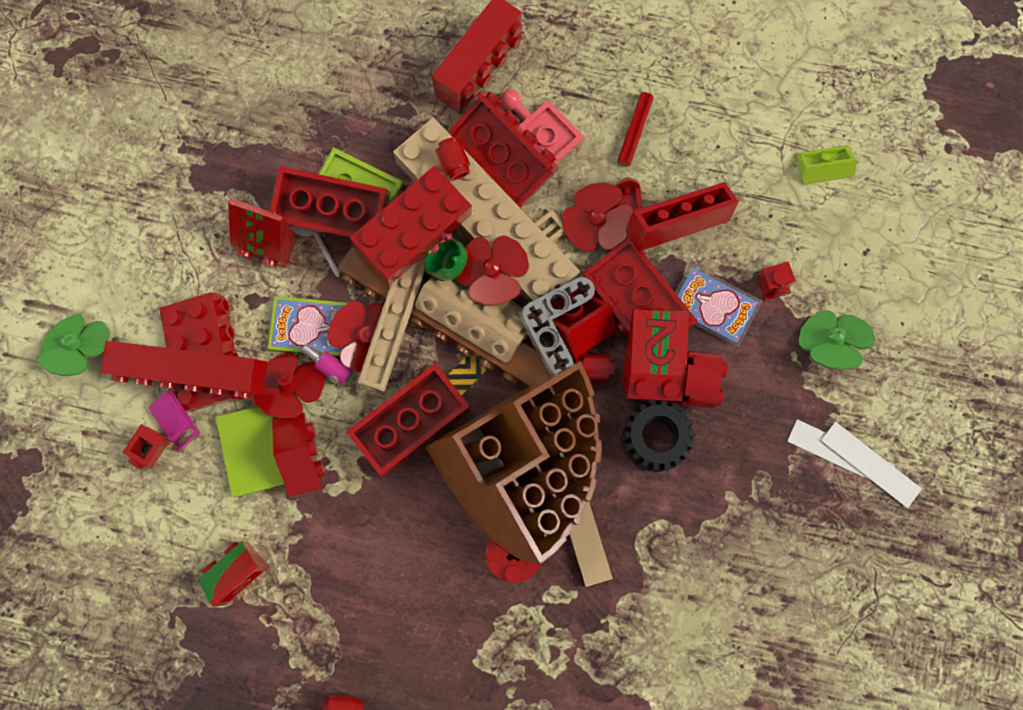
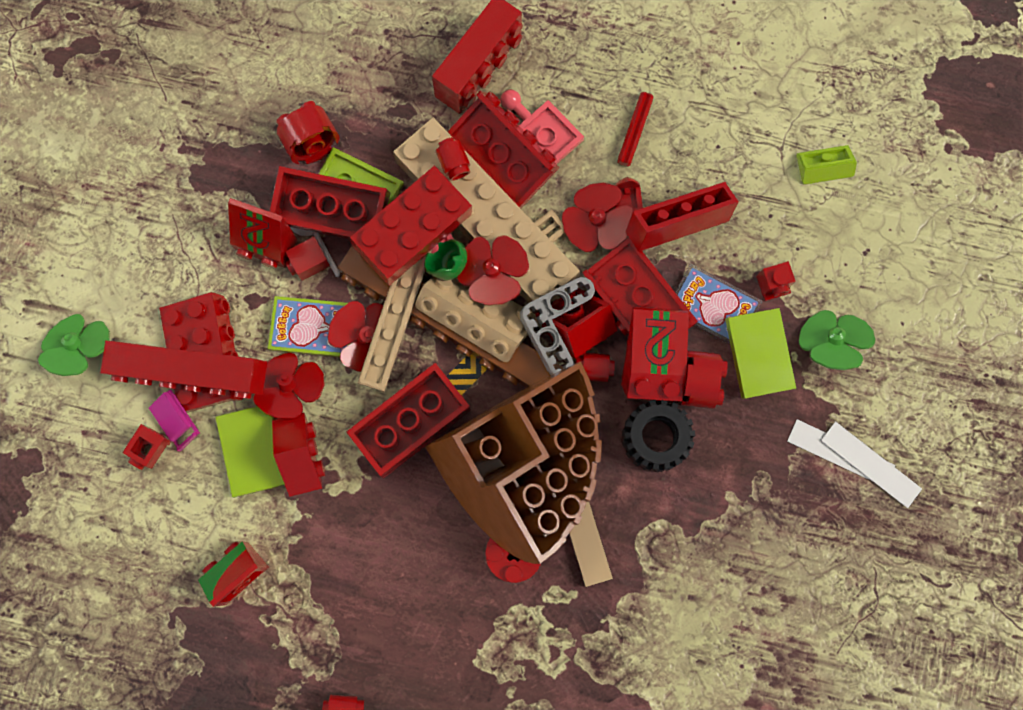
(306, 259): none -> red brick
(307, 133): none -> red brick
(328, 365): dark pink piece -> none
(760, 353): none -> lime tile

